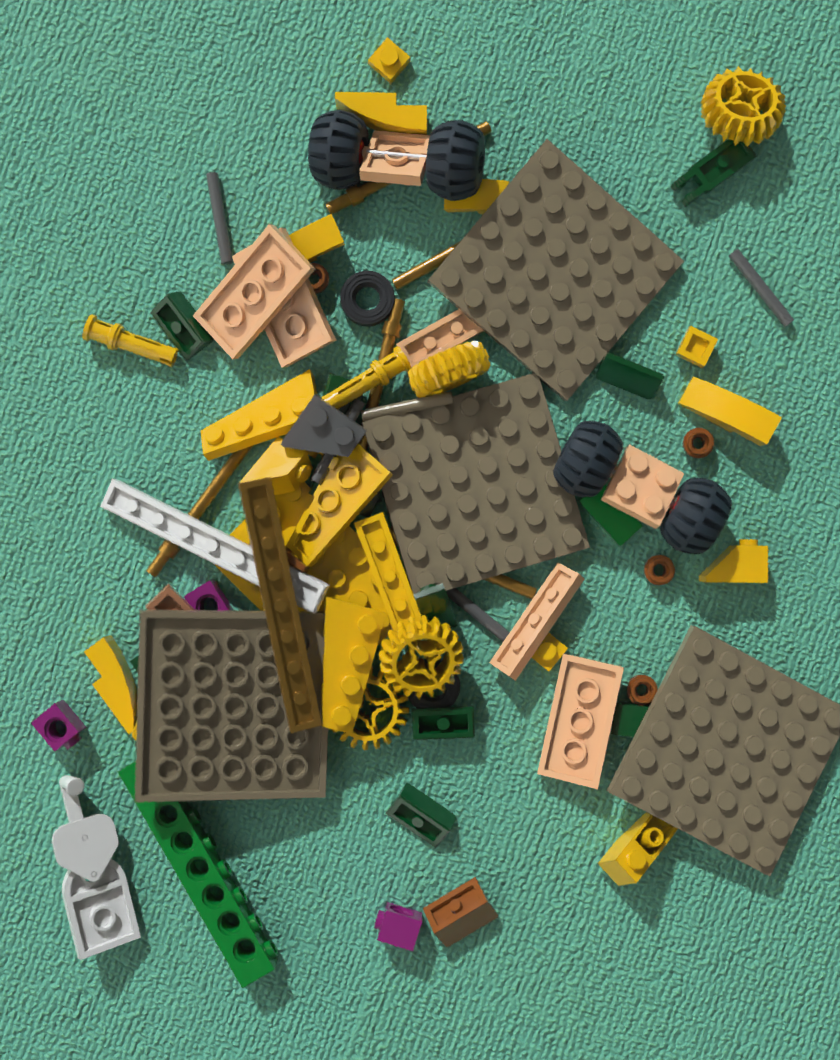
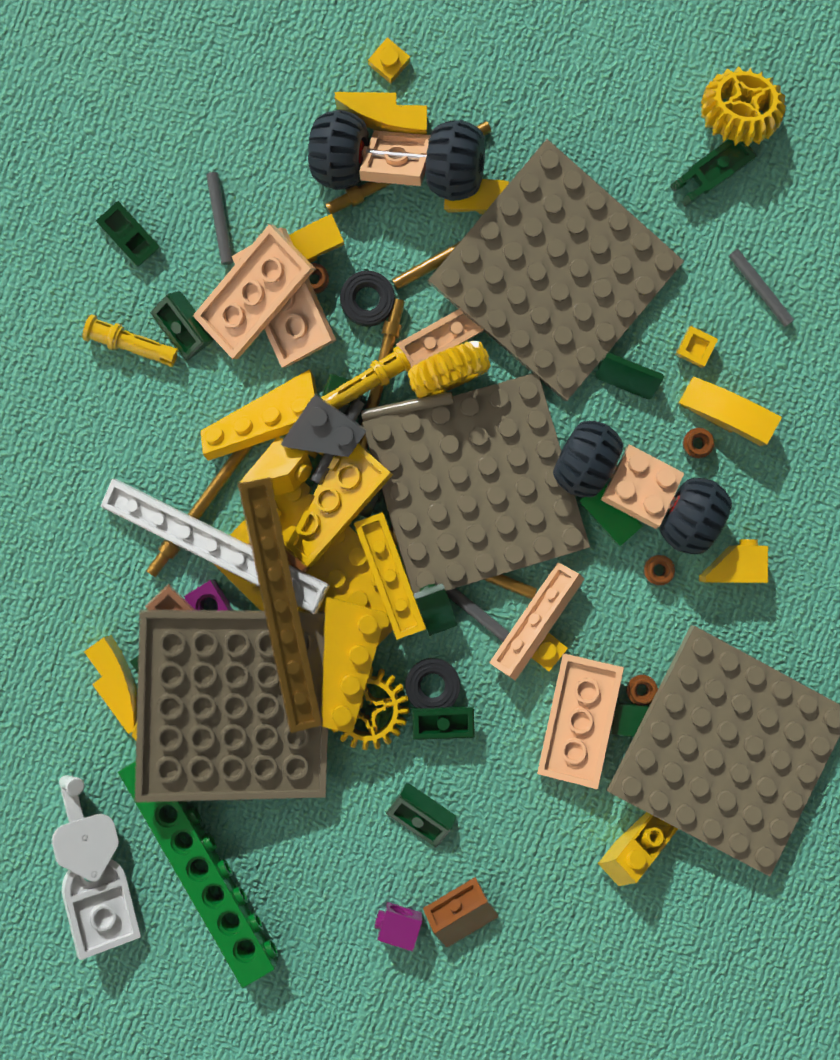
(46, 726): magenta brick -> none
(127, 233): none -> dark green slope
(404, 672): yellow gear -> none

